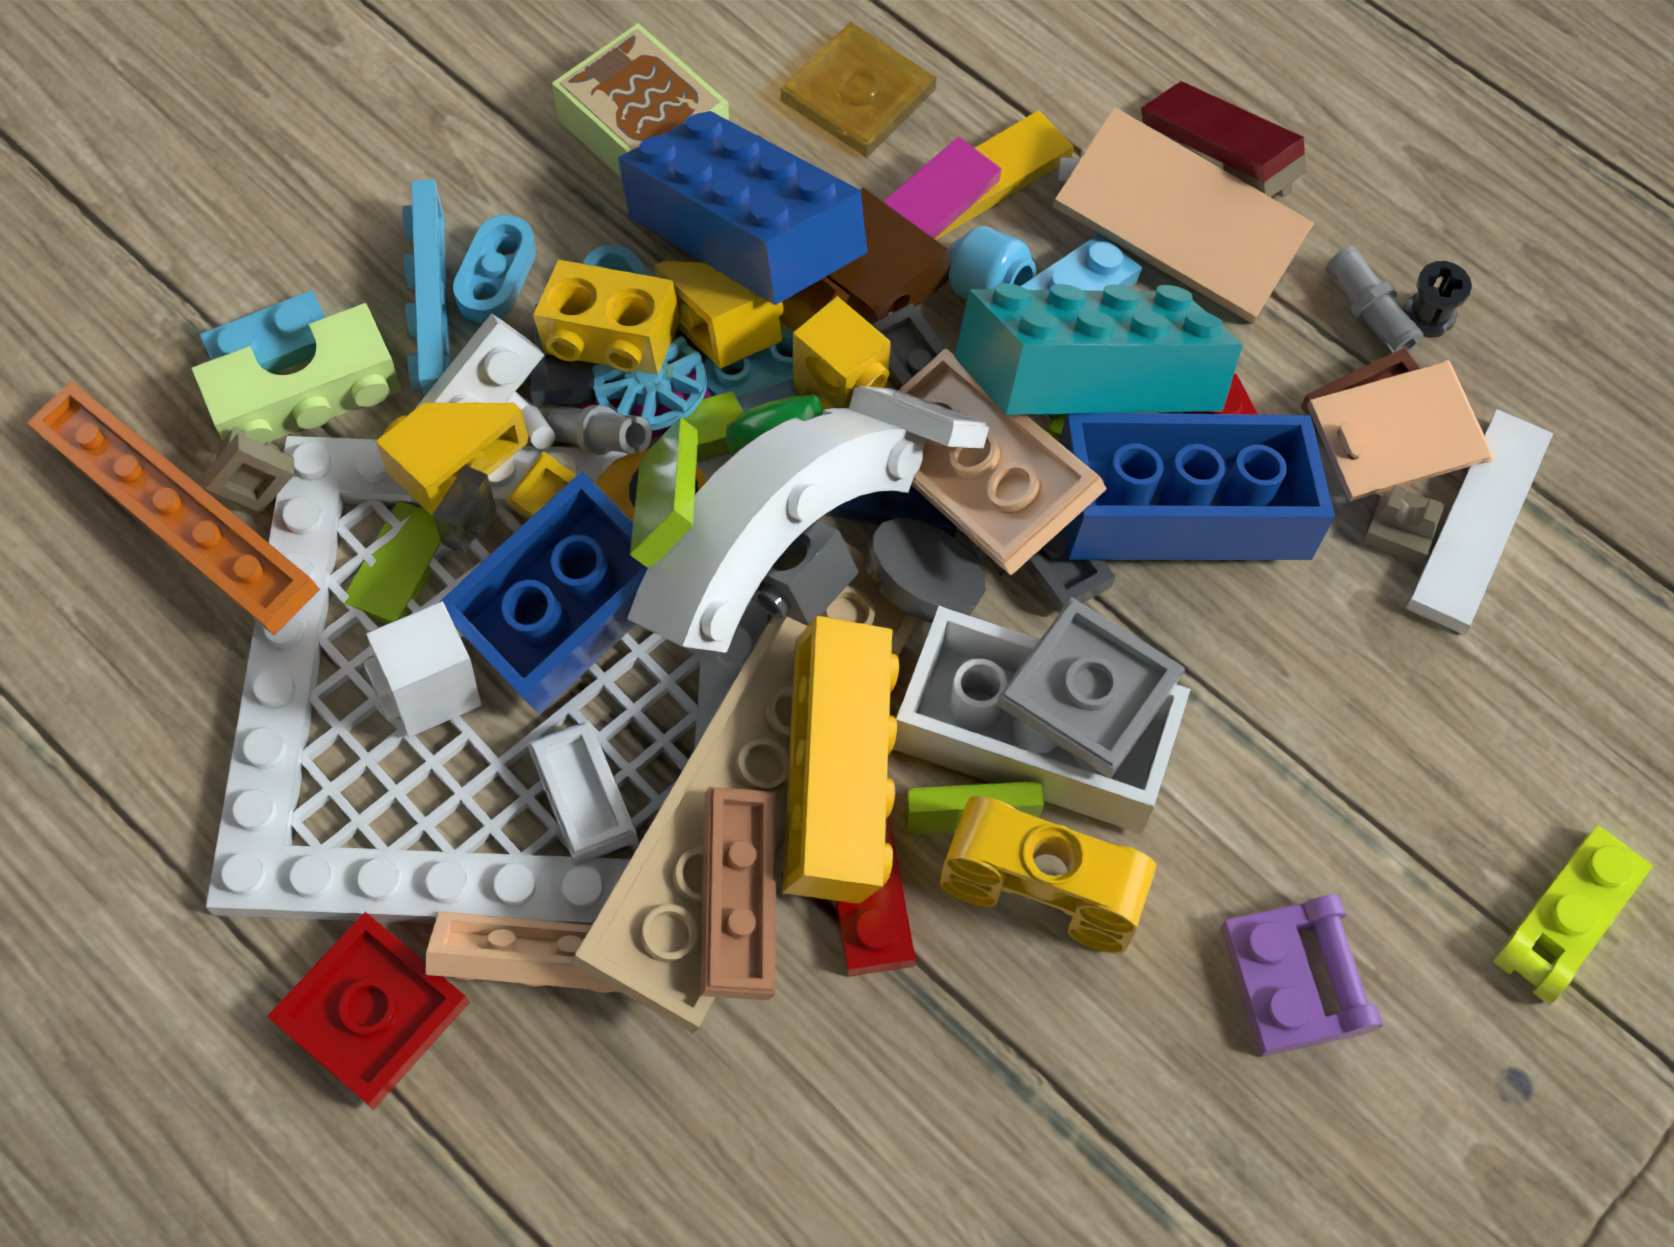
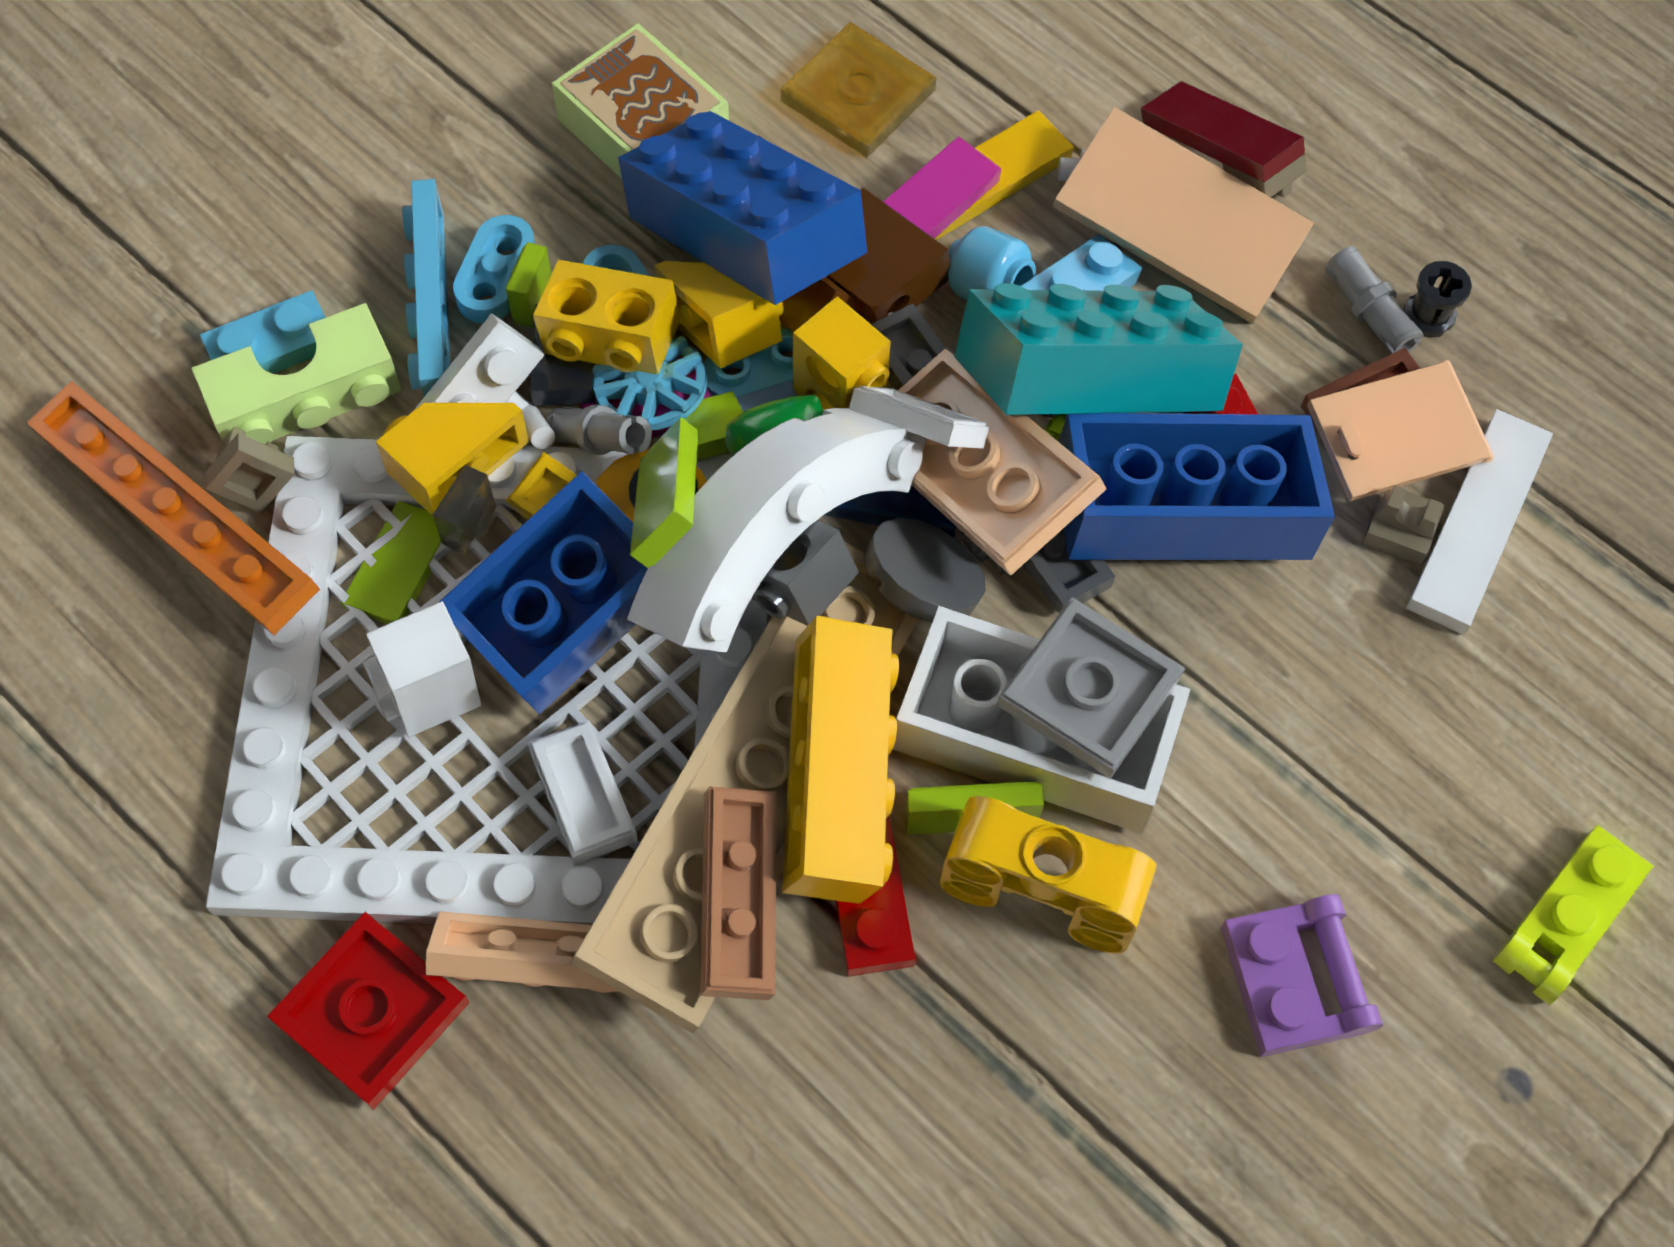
(528, 283): none -> lime tile

